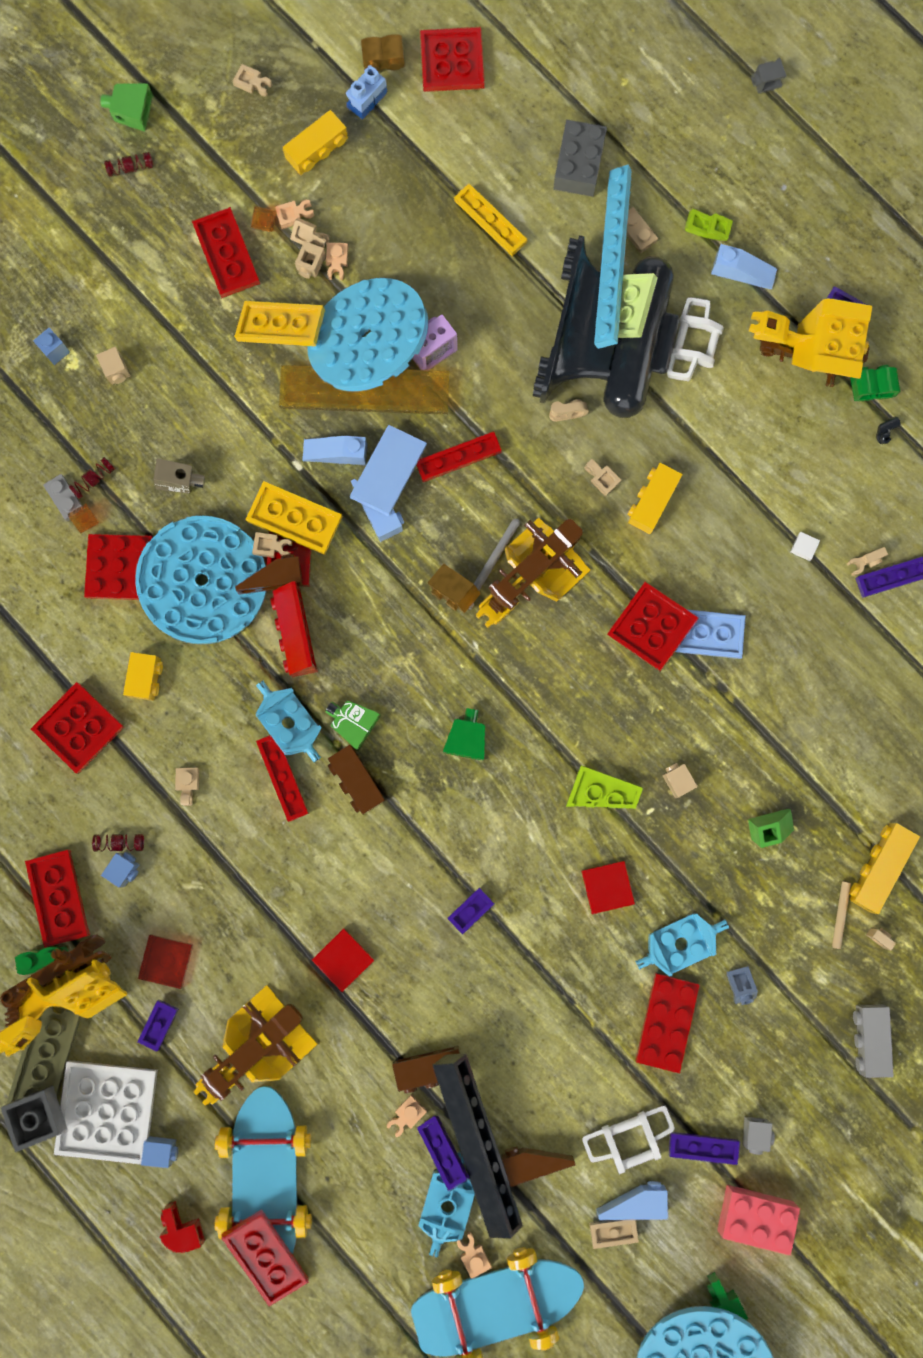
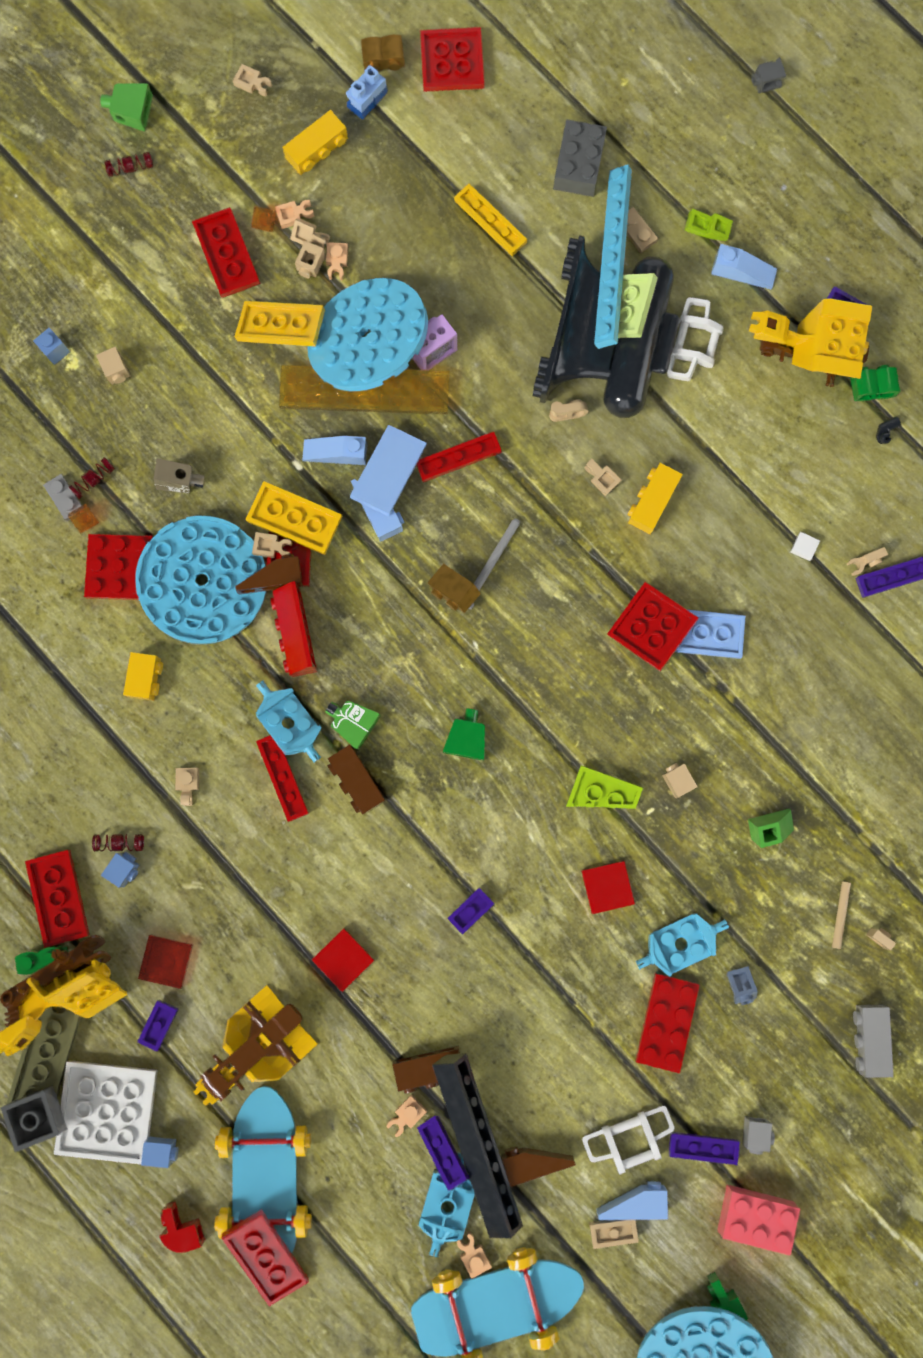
(77, 728): red plate -> none
(542, 560): piece -> none
(883, 868): yellow brick -> none

